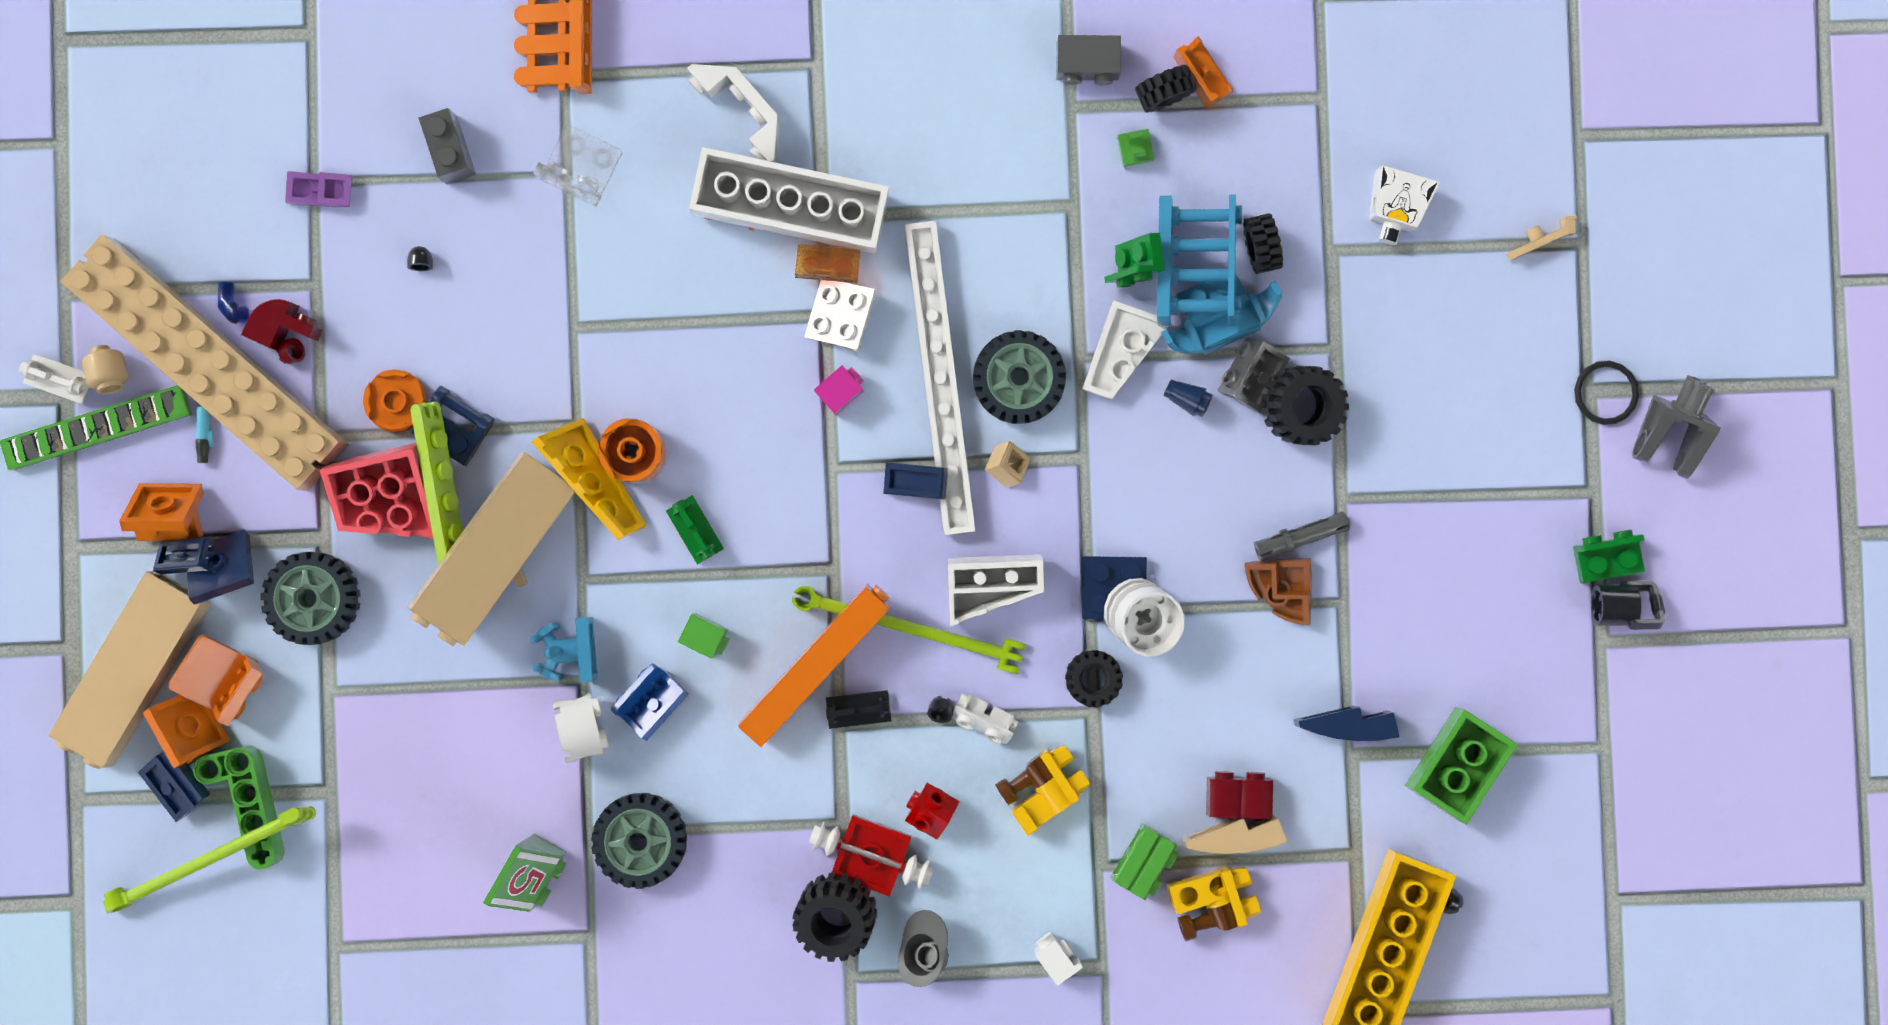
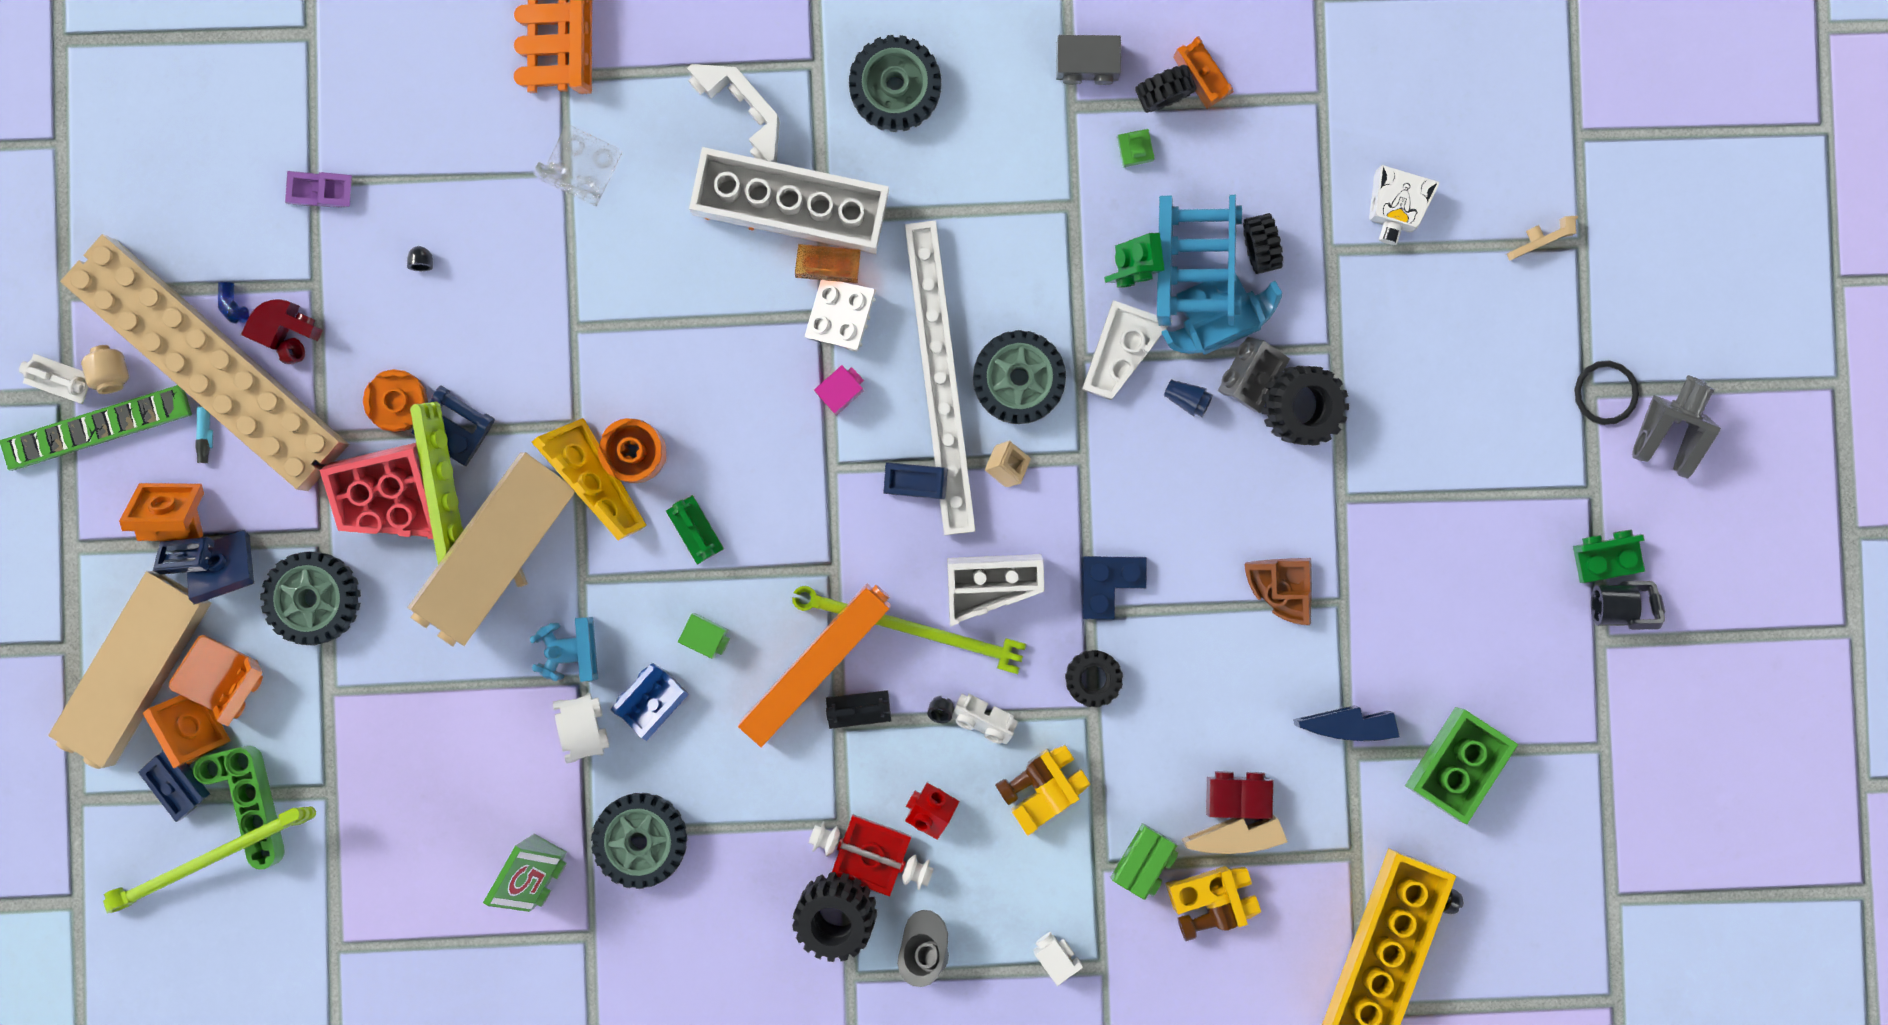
(447, 146): dark grey piece -> none
(891, 59): none -> wheel
(1156, 626): white wheel -> none
(1288, 540): dark grey pin -> none

